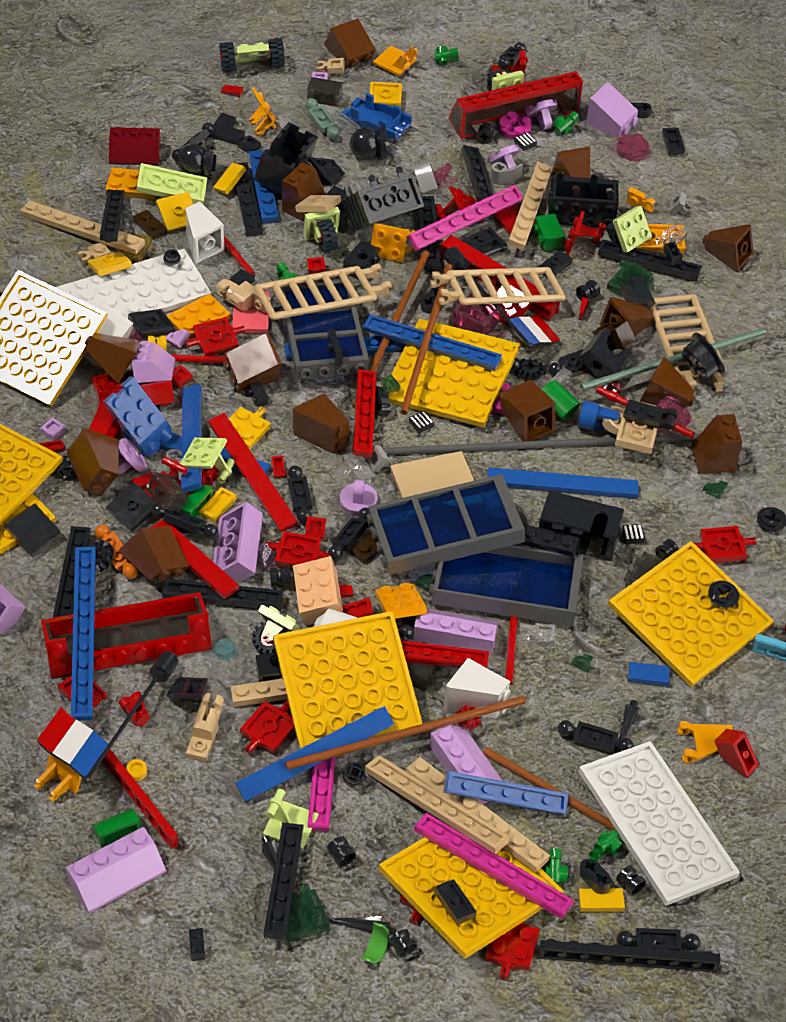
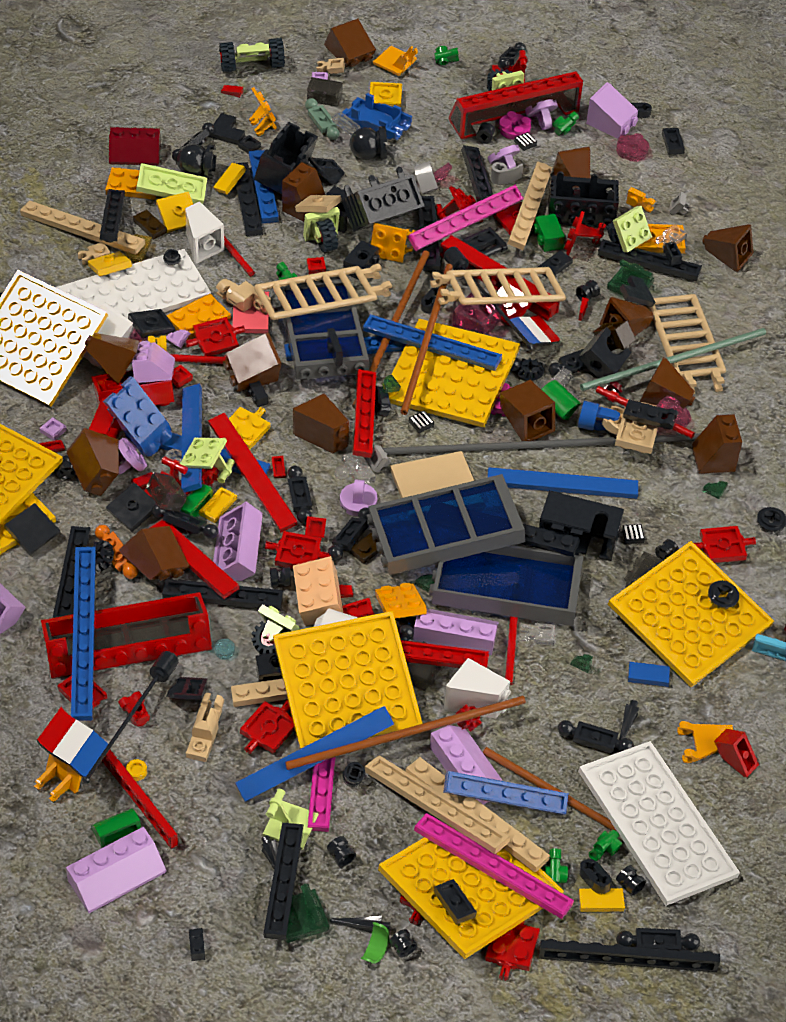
(242, 276): black tile -> none
(266, 556): clear purple tile -> none
(702, 357): black piece -> none

